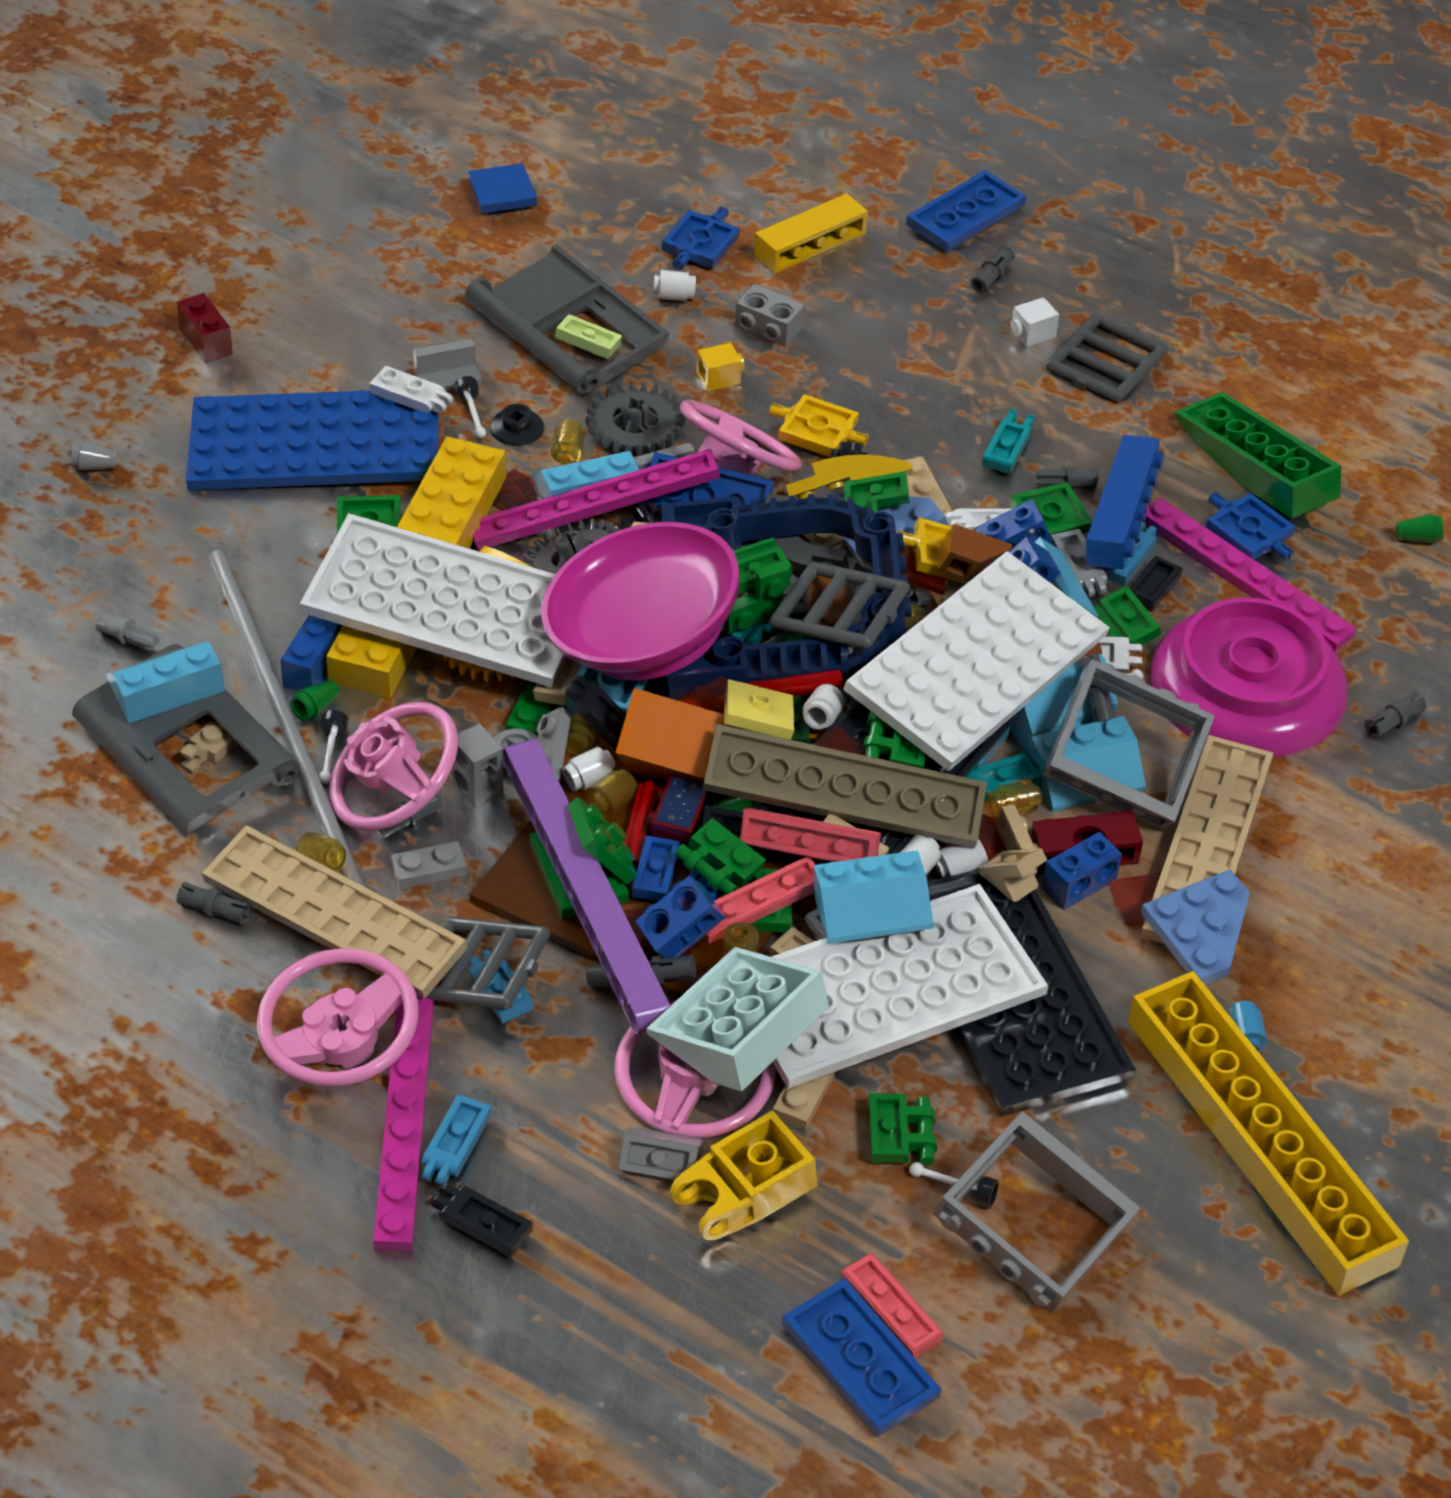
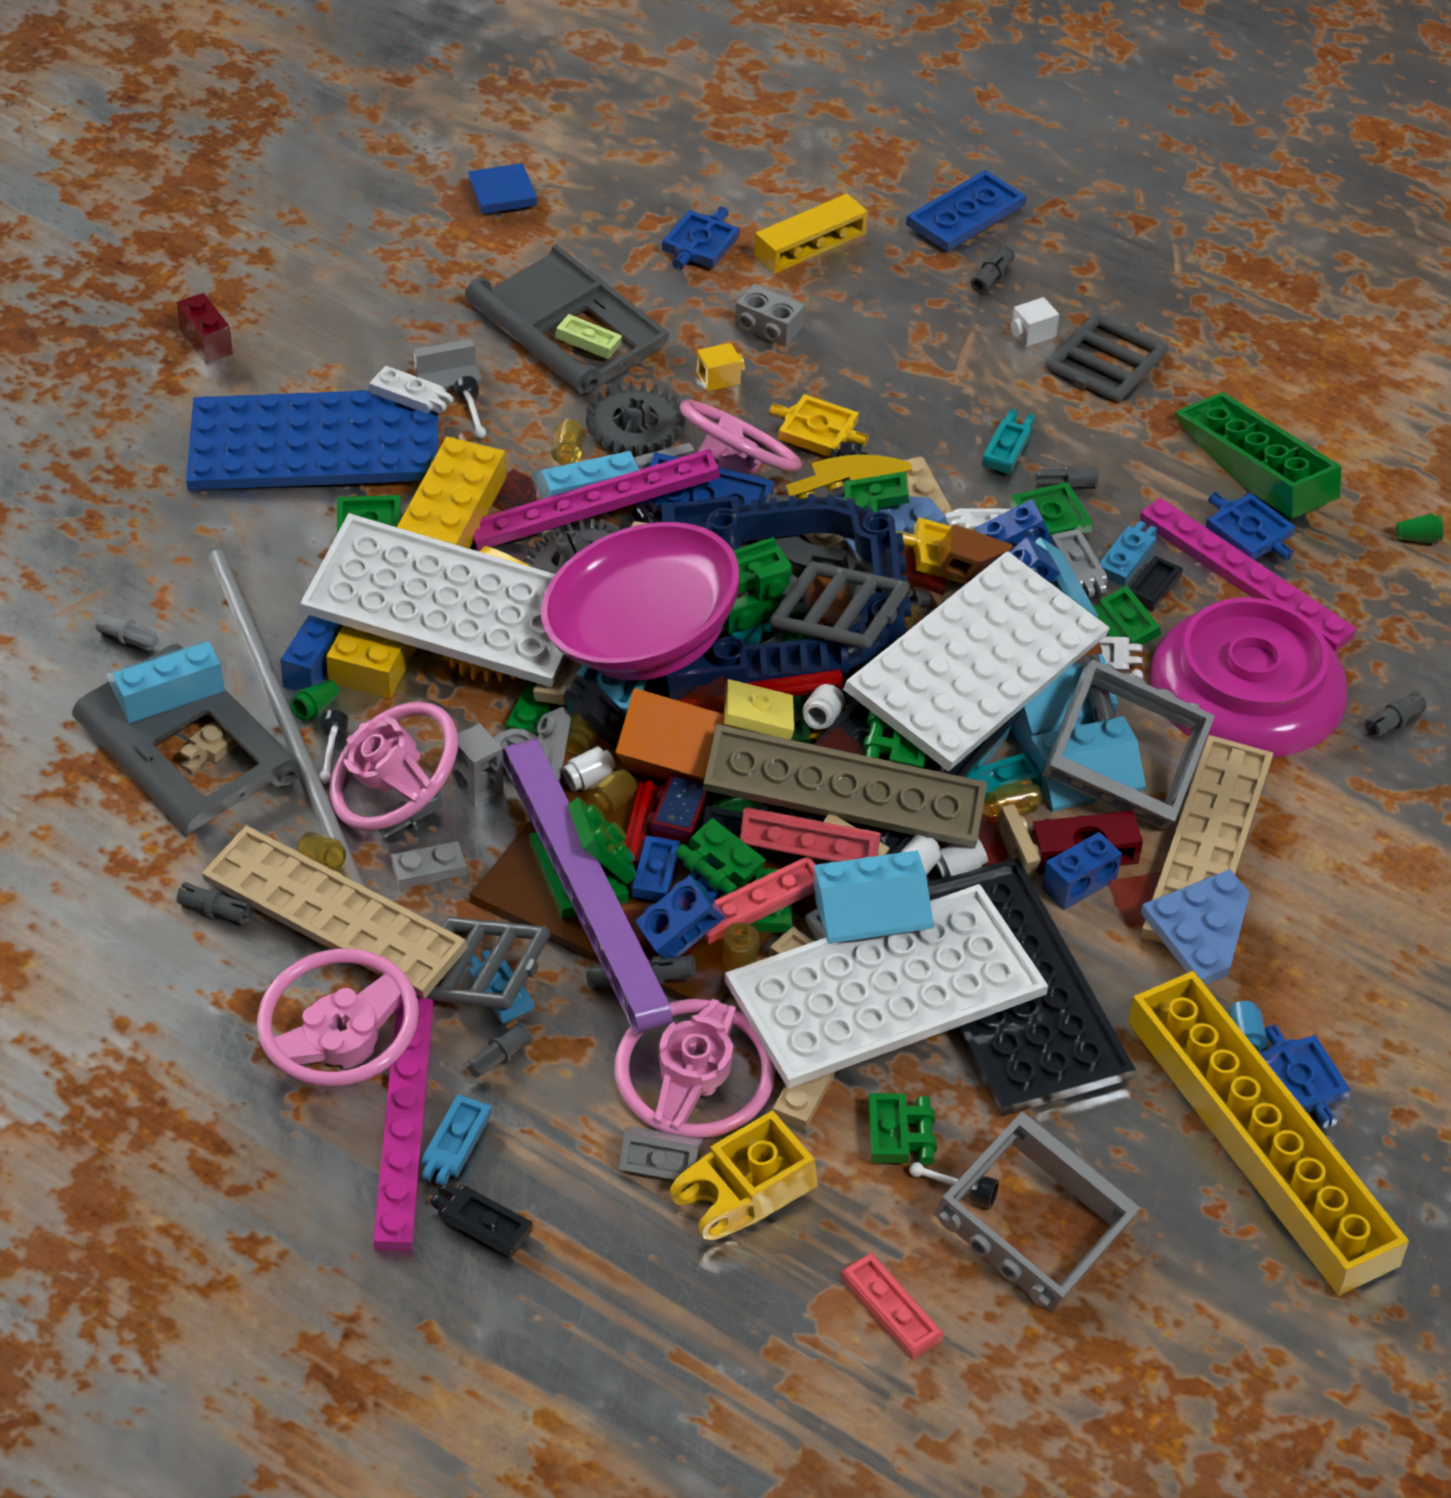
(92, 456): light grey cone -> none
(499, 1050): none -> dark grey axle
(517, 425): black piece -> none
(674, 285): white brick -> none
(741, 1016): light aqua slope -> none
(861, 1357): blue plate -> none
(1014, 871): tan slope -> none
(1124, 502): blue brick -> none
(1306, 1073): none -> blue plate

